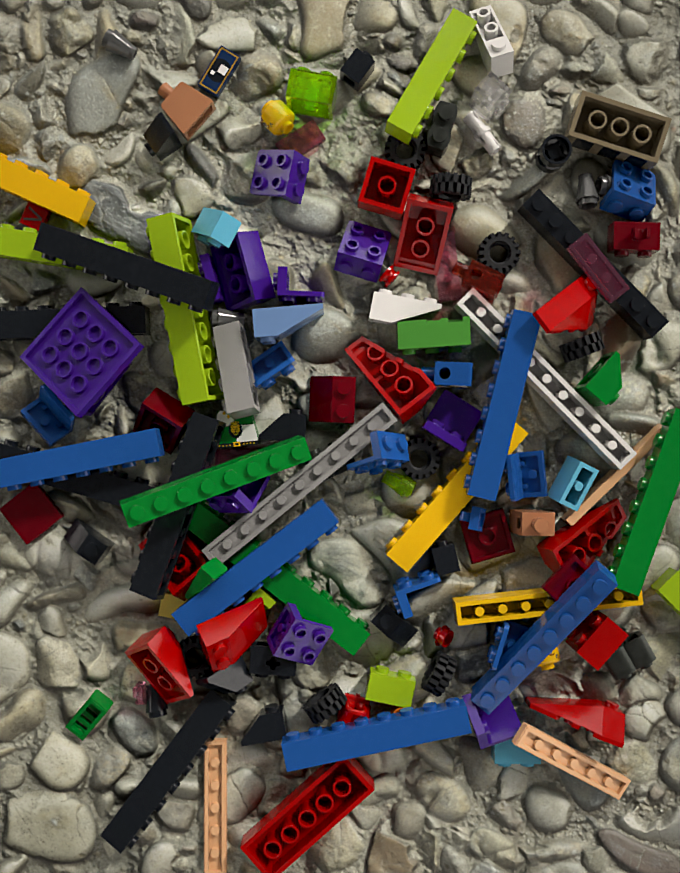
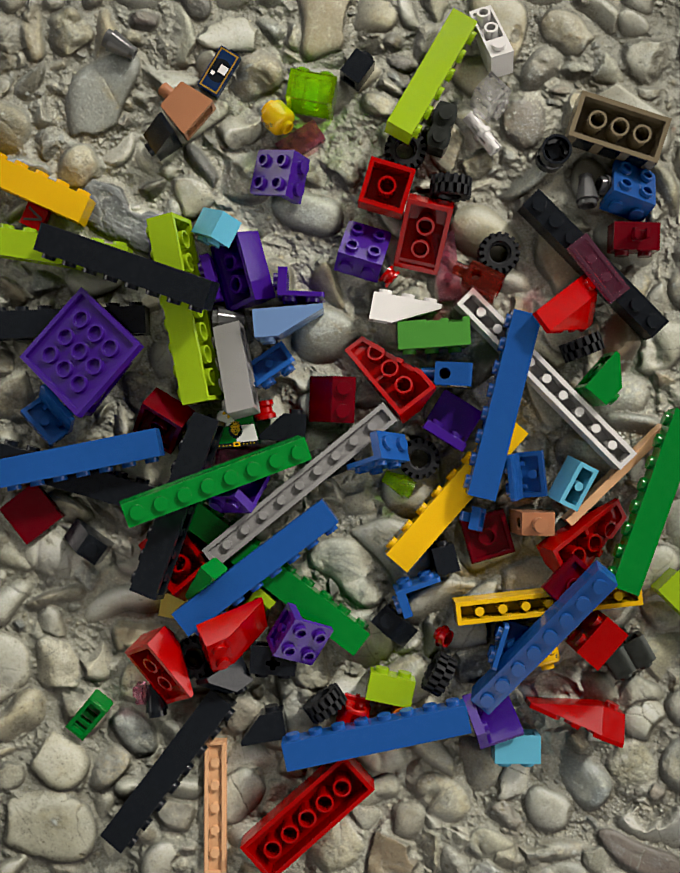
(266, 411): none -> red wheel
(570, 760): light nougat tile -> none

